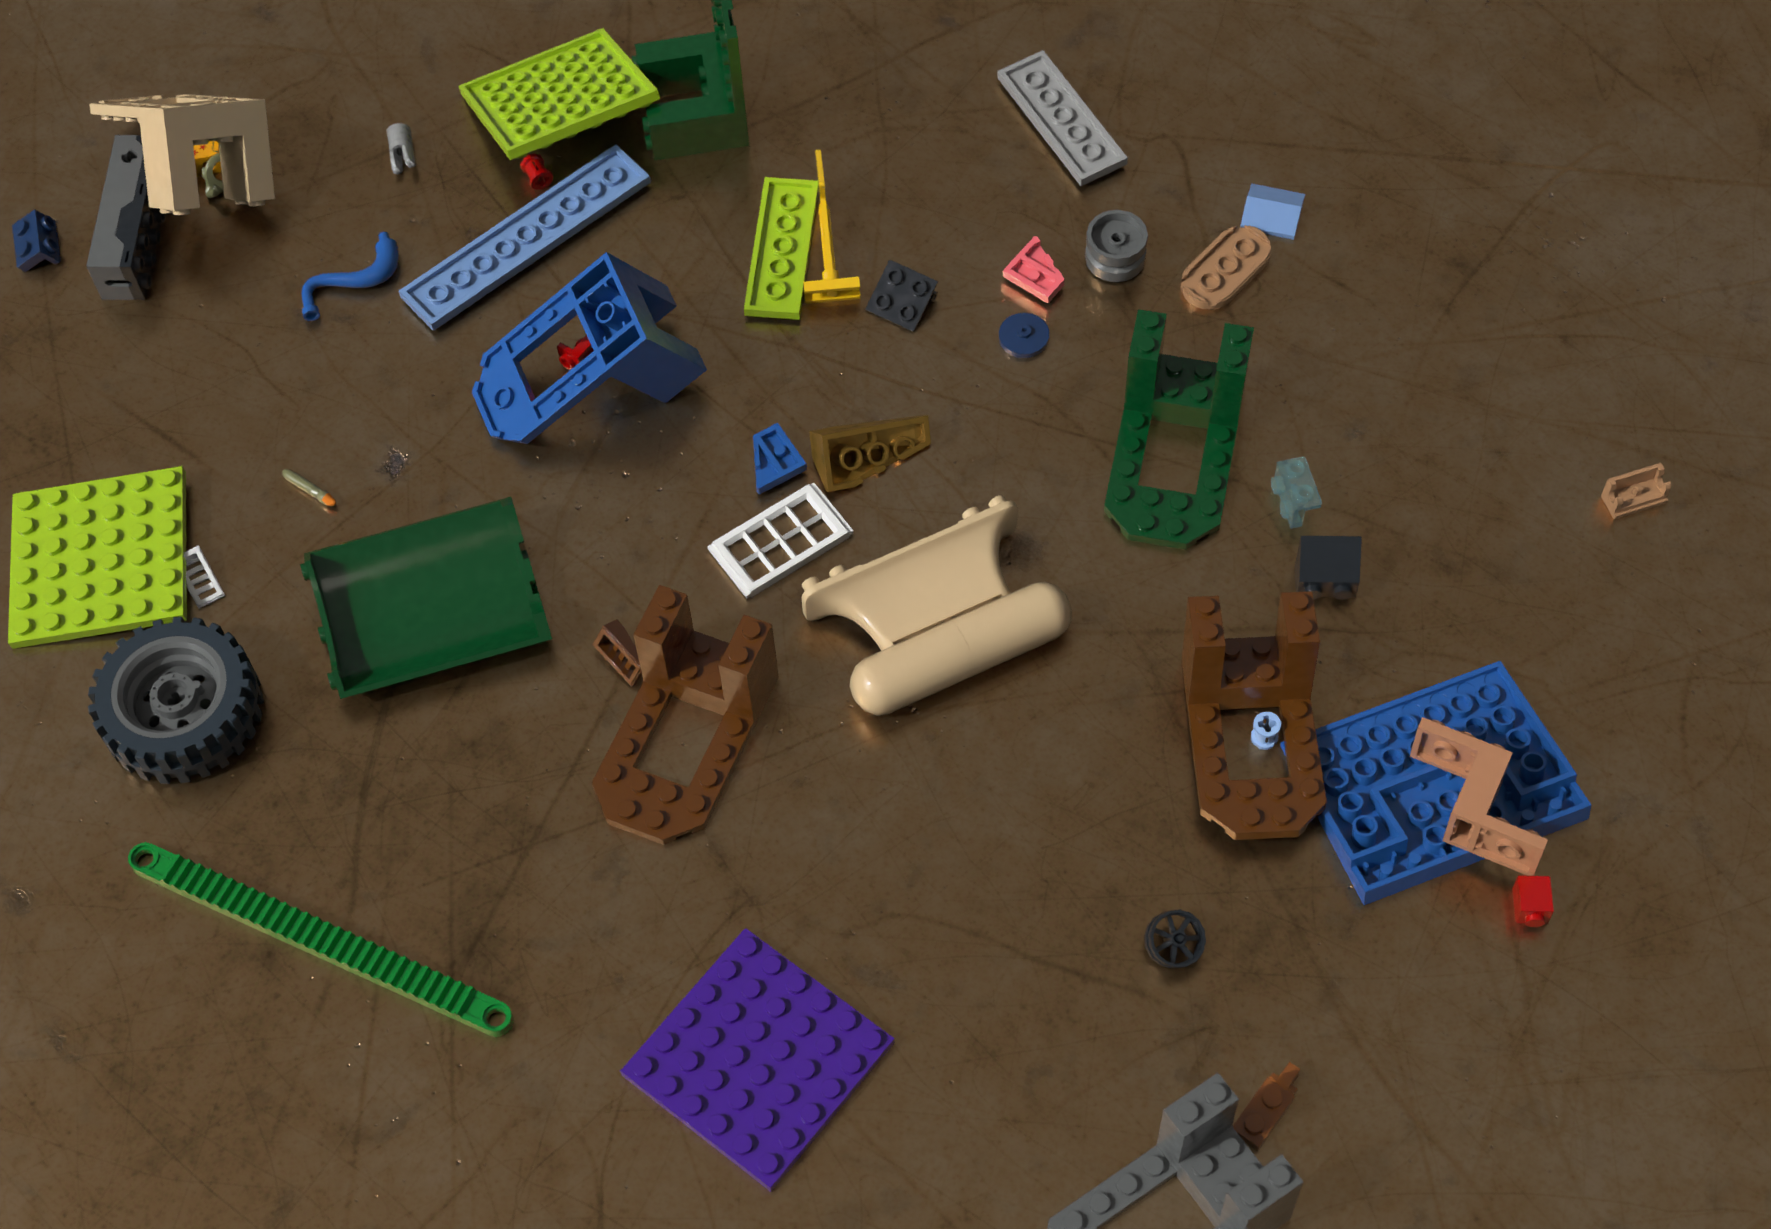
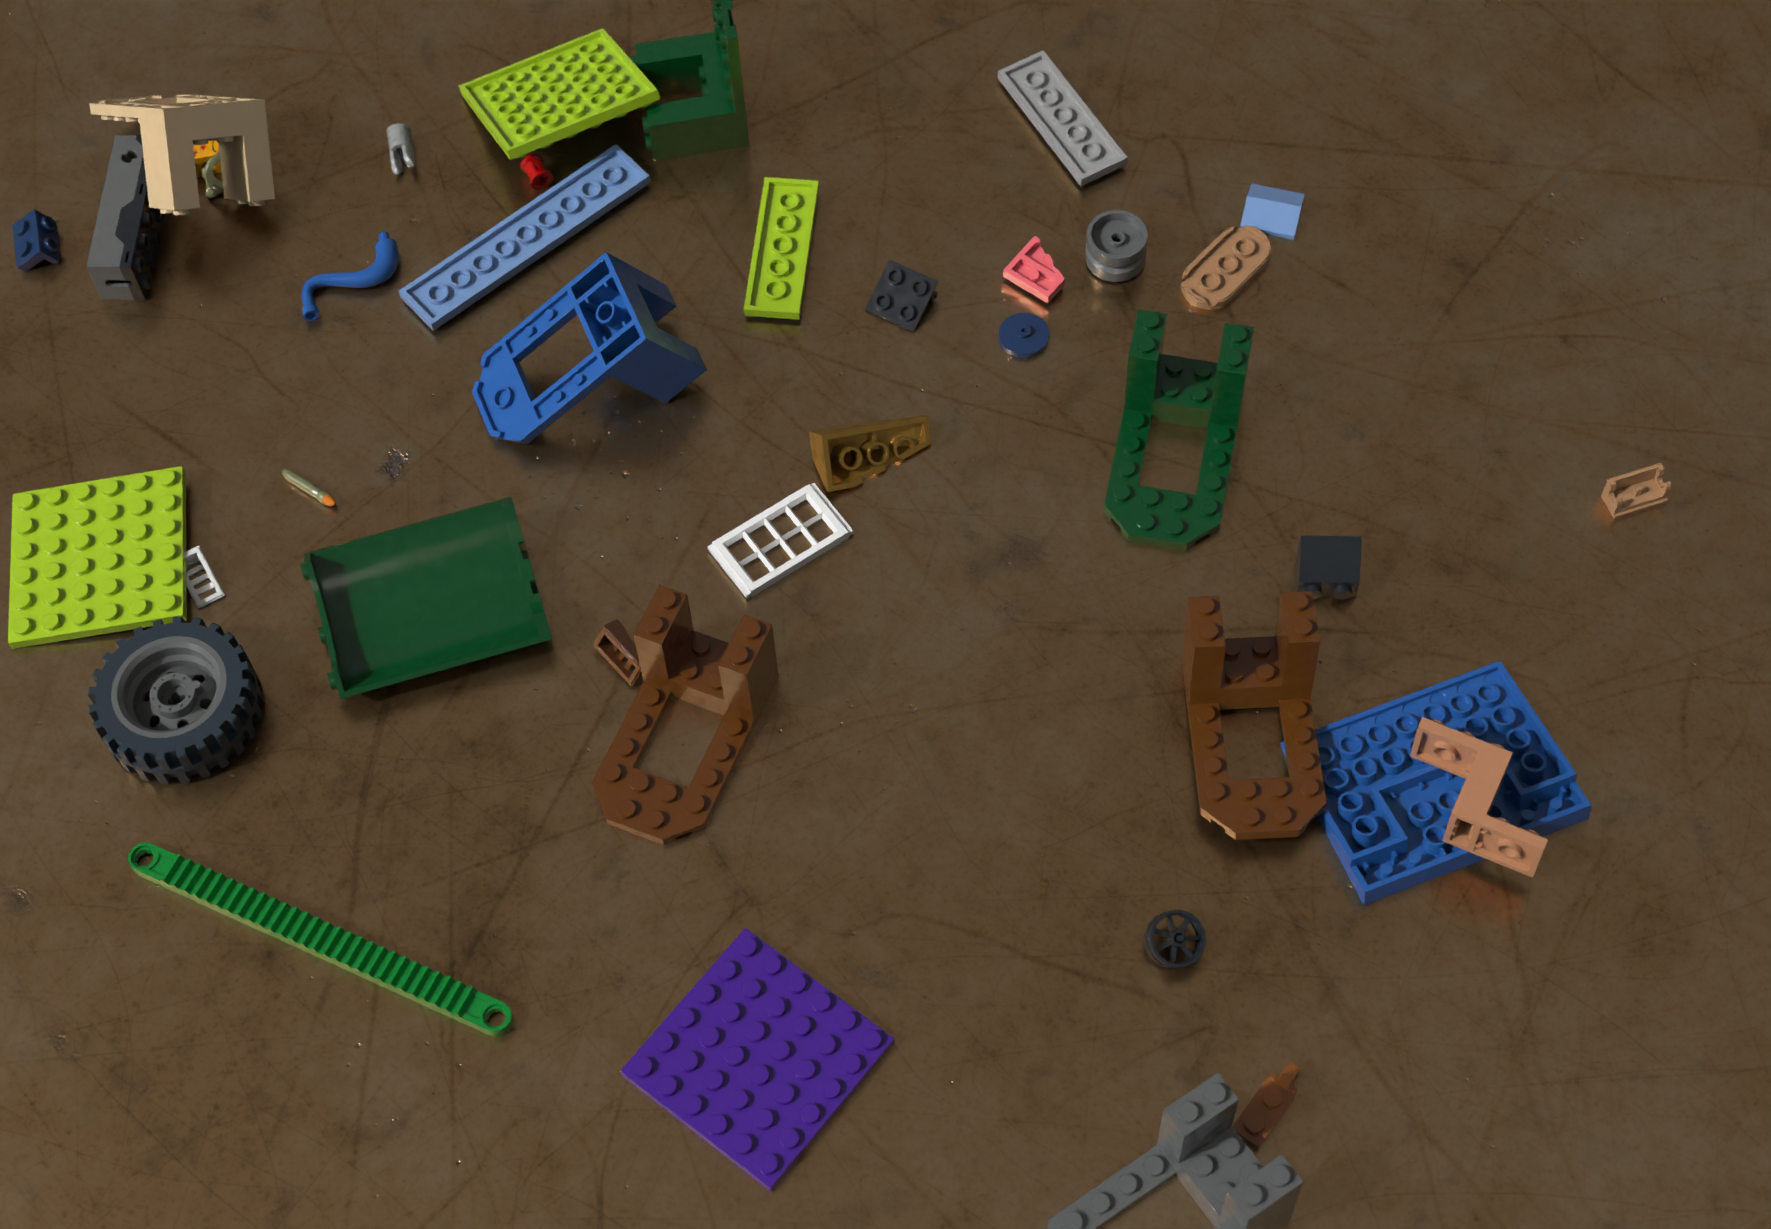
(571, 357): red bracket -> none
(775, 458): blue wing -> none
(831, 287): yellow piece -> none
(938, 610): tan piece -> none
(1272, 725): light blue bush -> none
(1296, 489): clear light blue bracket -> none
(1533, 900): red brick -> none

